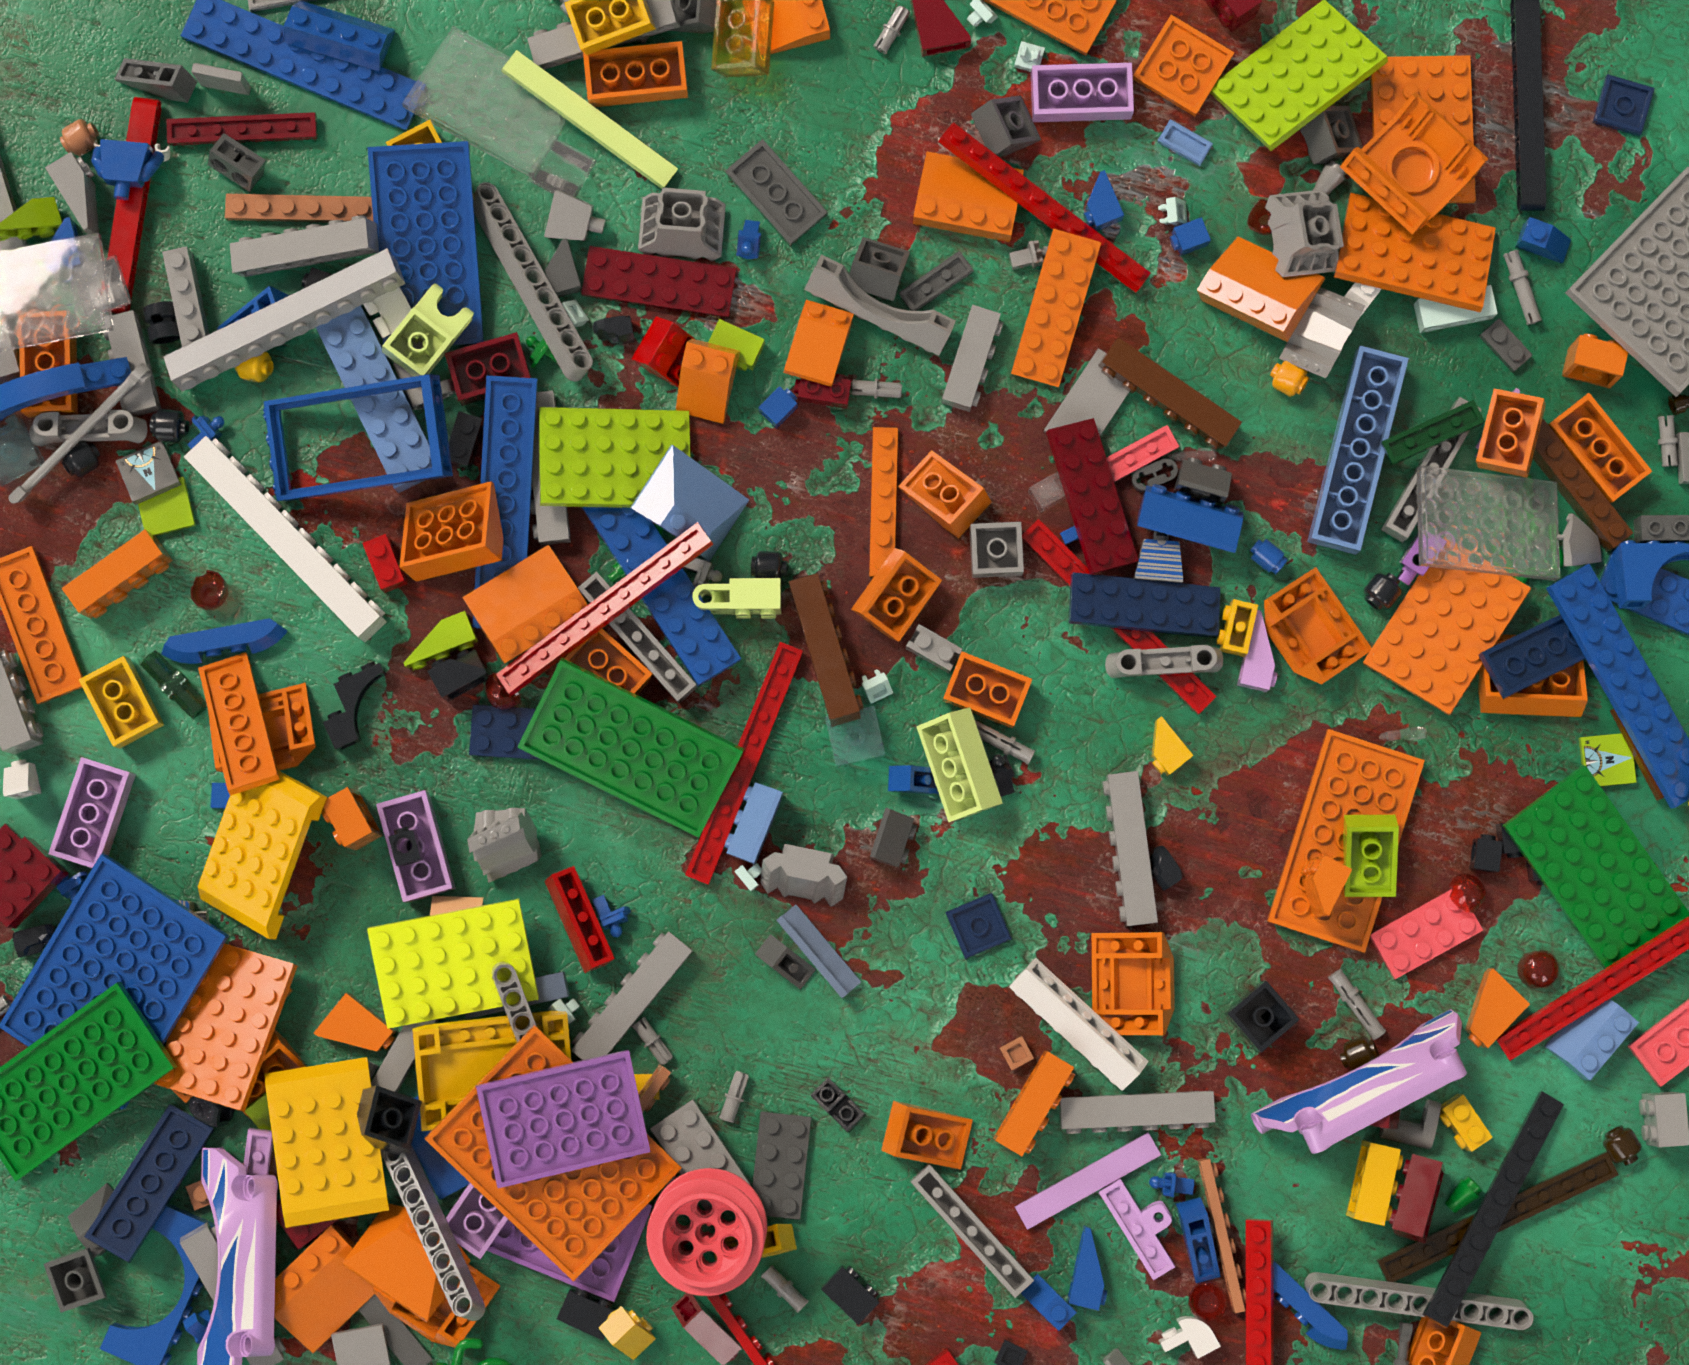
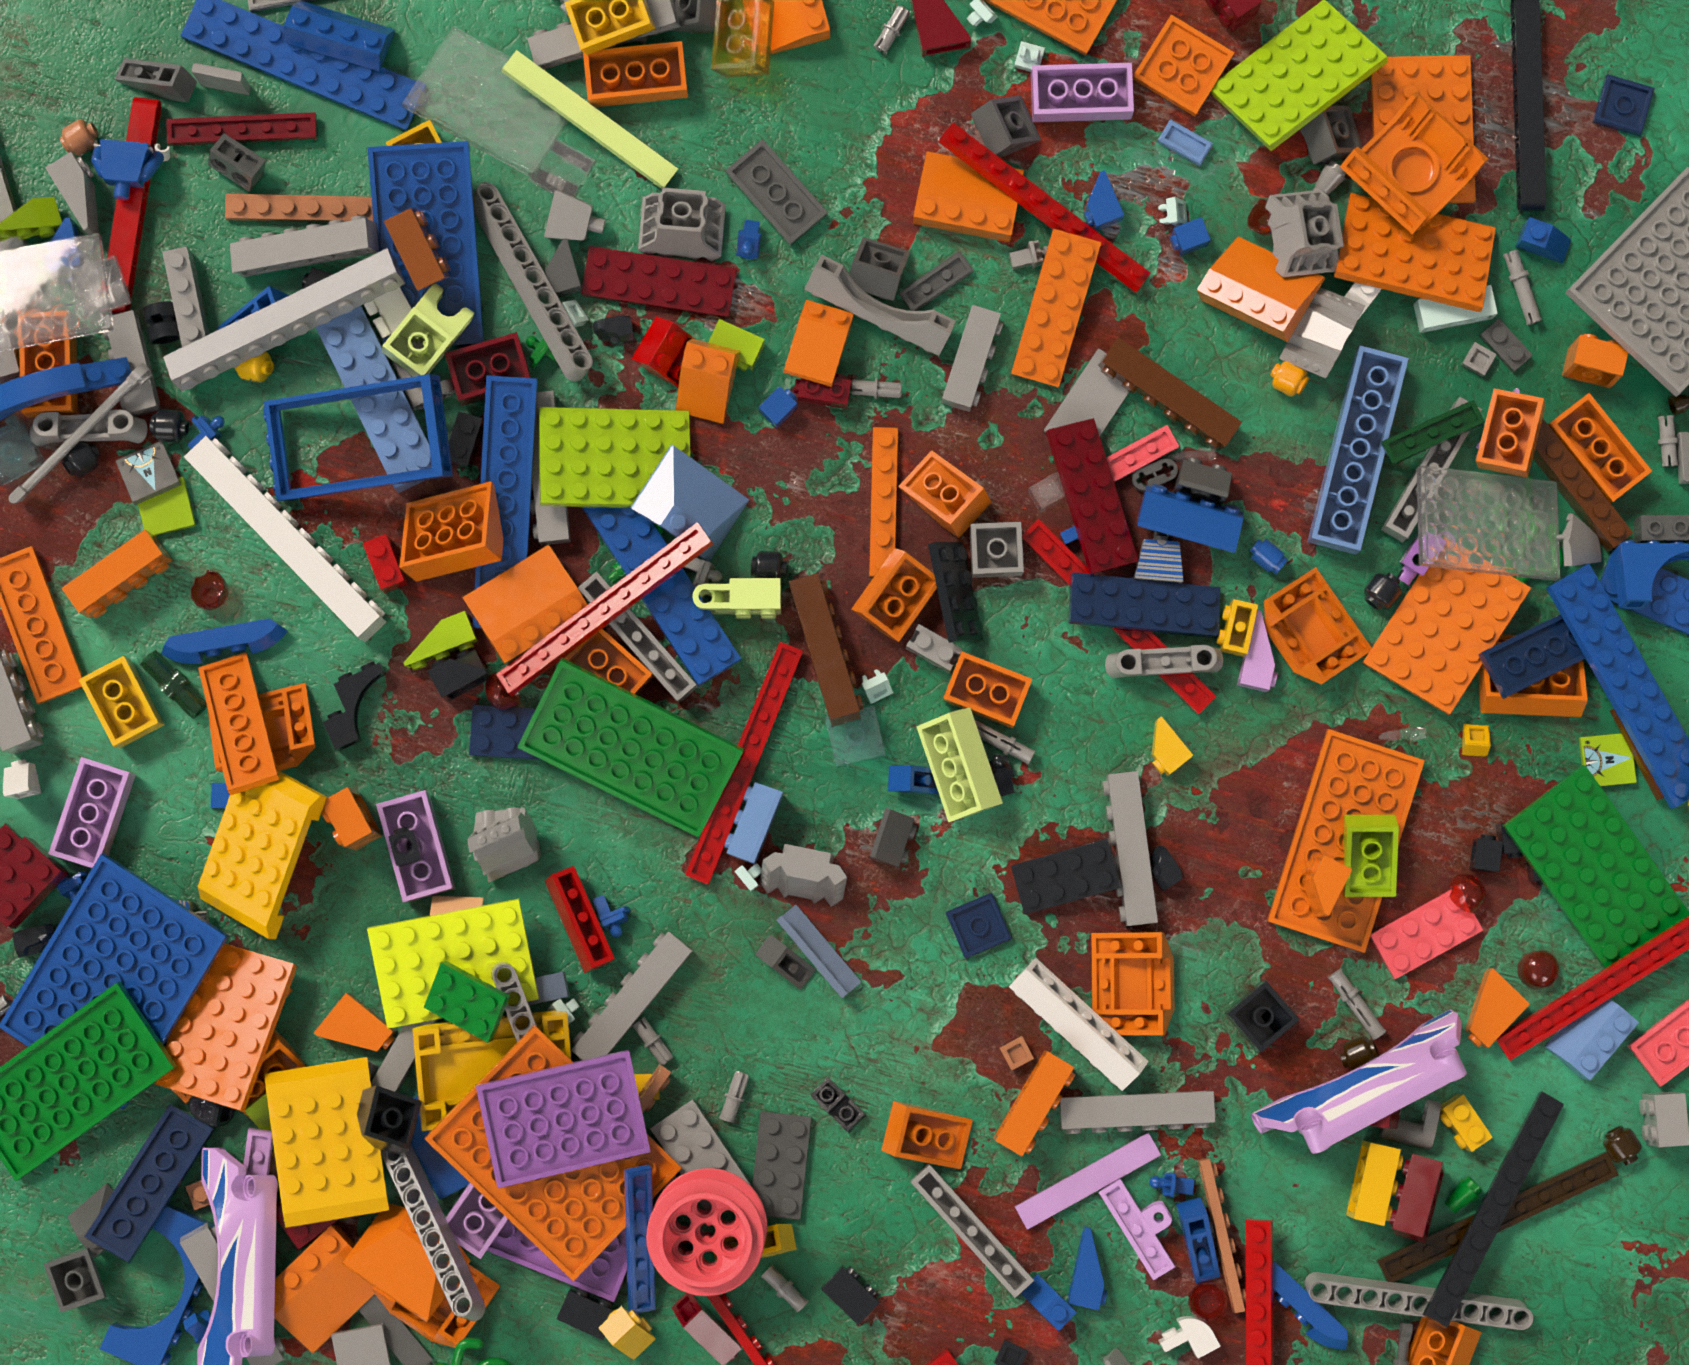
(417, 248): none -> dark orange brick
(466, 1001): none -> green plate
(639, 1265): none -> blue tile
(955, 592): none -> black plate
(1066, 876): none -> black plate
(1475, 740): none -> yellow slope
(1478, 359): none -> light grey tile

